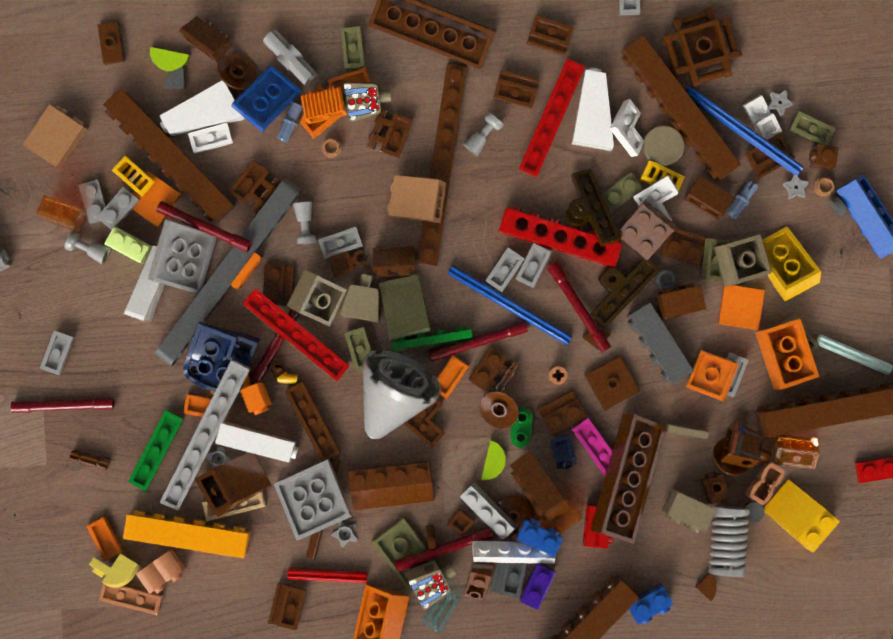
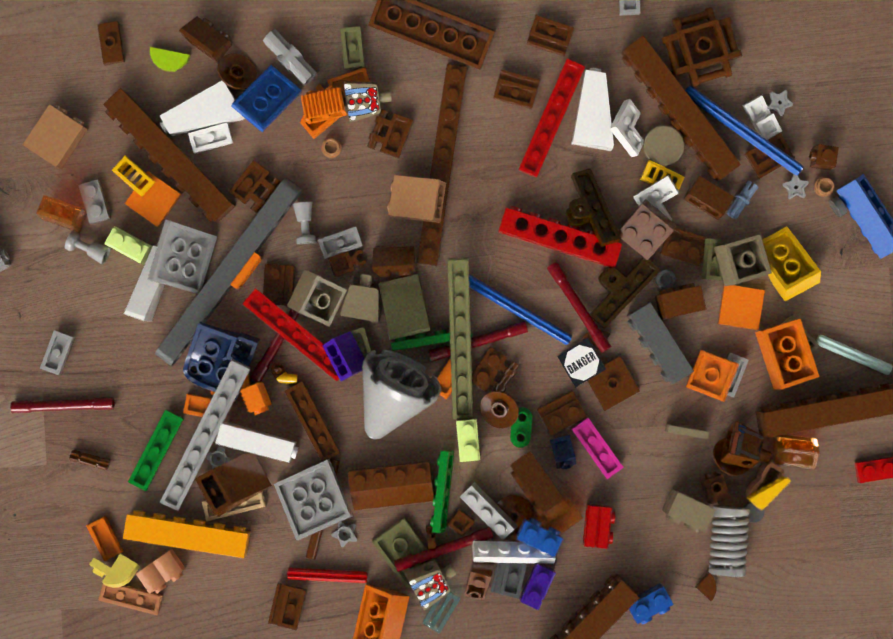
(118, 208): light grey plate -> none
(175, 80): dark grey tile -> none
(233, 239): dark red piece -> none
(289, 122): sand blue axle -> none
(344, 355): none -> dark purple brick
(424, 427): reddish brown plate -> none
(441, 498): none -> green plate
(460, 338): none -> olive tile
(468, 440): none -> yellowish green brick
(478, 140): light grey piece -> none
(494, 461): lime tile -> none
(504, 269): light grey plate -> none
(533, 265): light grey plate -> none
(561, 379): nougat bush -> none
(581, 362): none -> sticker
(621, 192): olive plate -> none
(628, 478): reddish brown arch -> none
(766, 494): none -> yellow slope
(800, 515): yellow slope -> none
(811, 129): olive plate -> none

